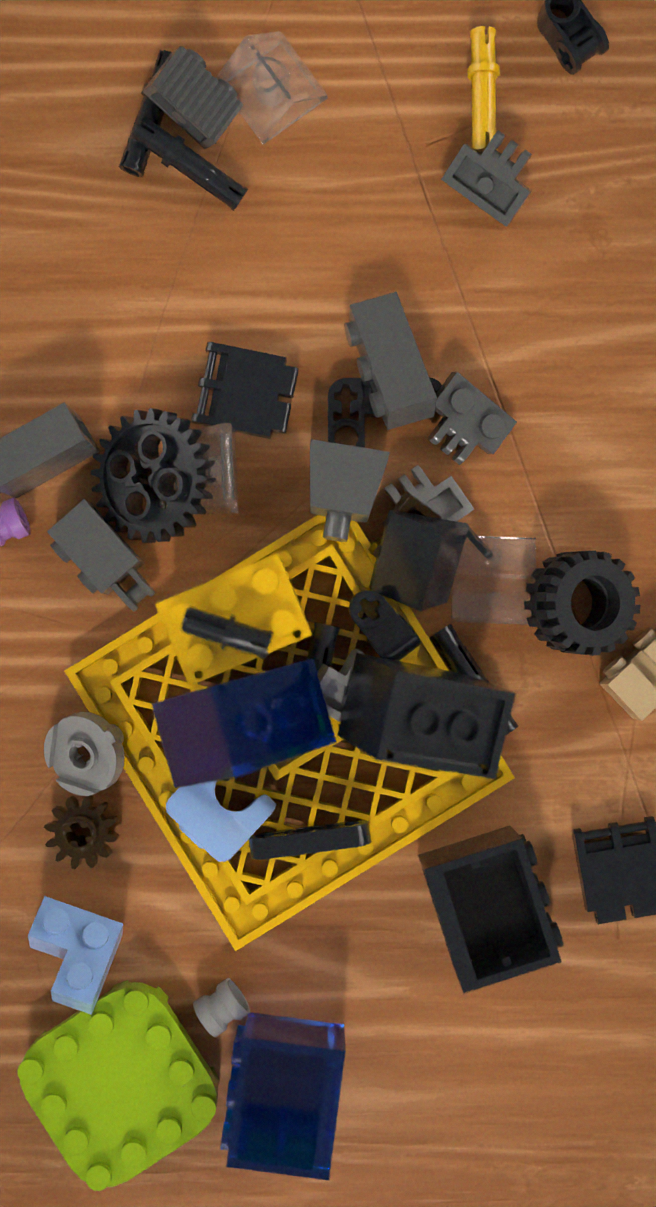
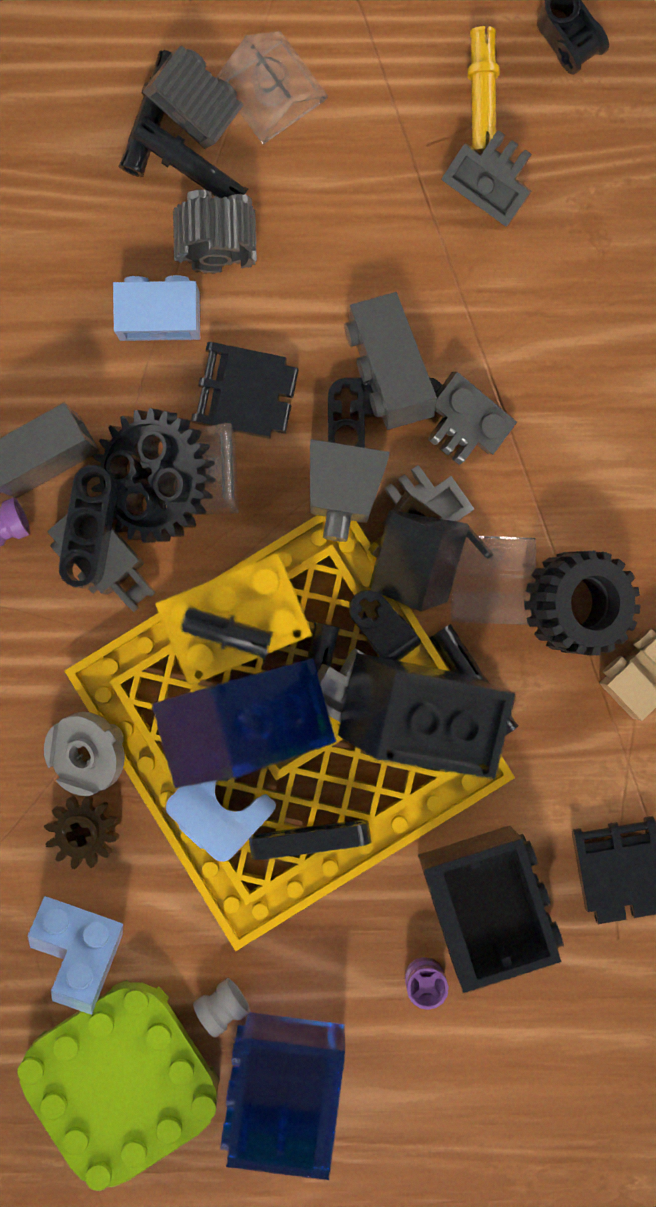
(81, 507): none -> black beam
(156, 309): none -> light blue brick
(215, 231): none -> dark grey brick
(431, 989): none -> medium lavender wheel

